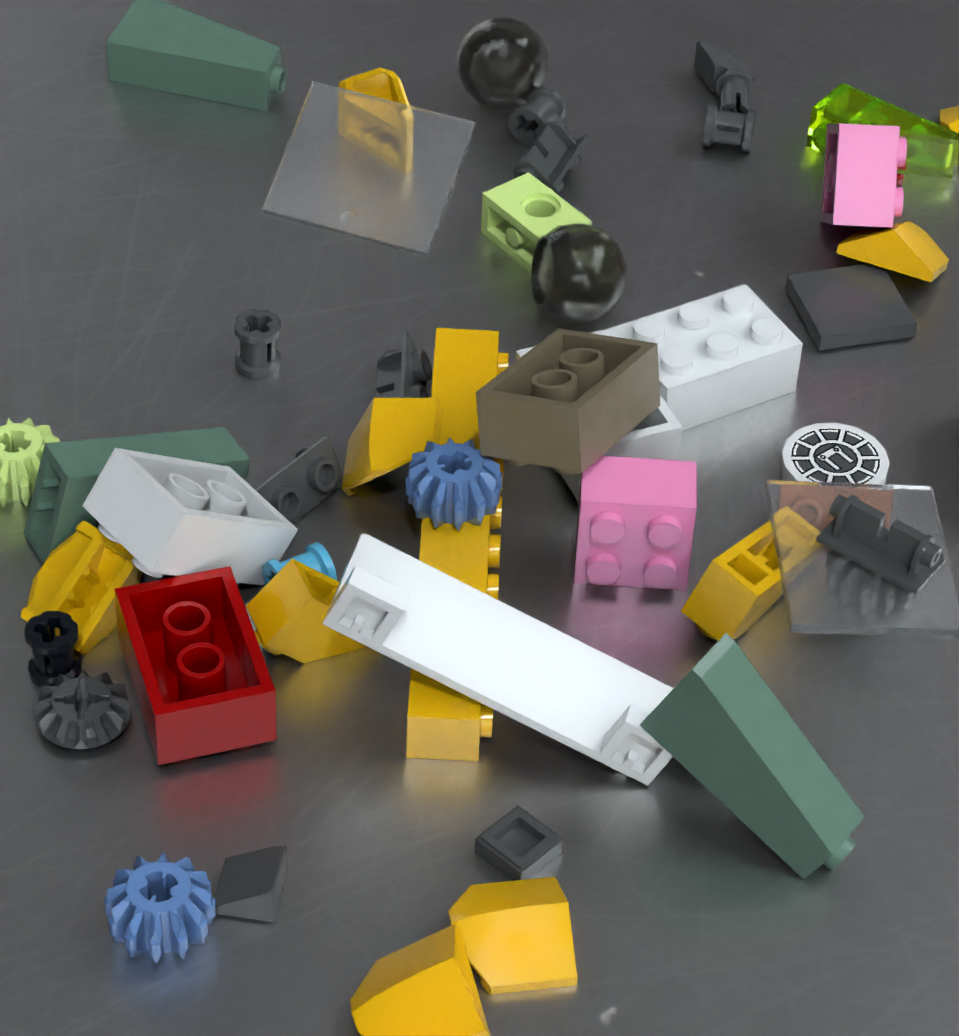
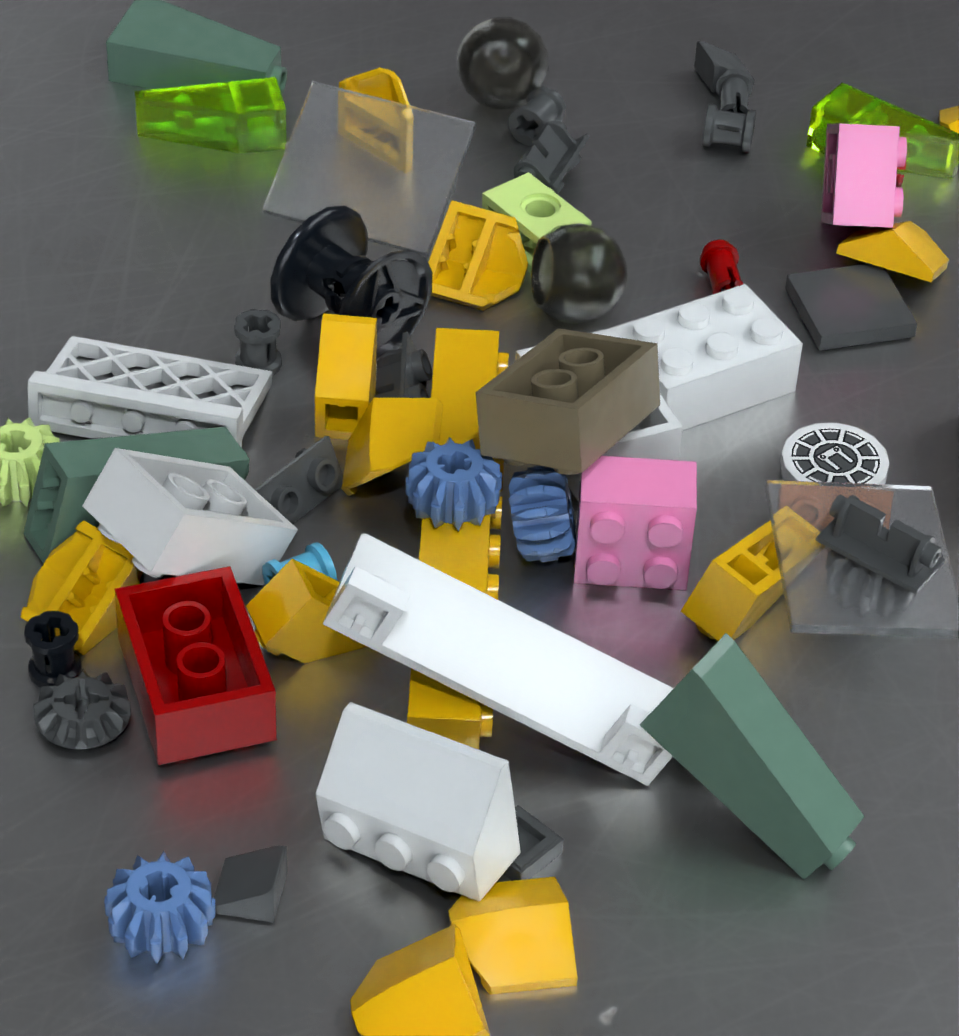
(122, 406): none -> white fence
(216, 116): none -> clear neon green slope
(328, 270): none -> black piece
(344, 373): none -> yellow slope
(418, 802): none -> white slope
(477, 257): none -> yellow slope
(542, 514): none -> medium blue gear
(720, 262): none -> red pin

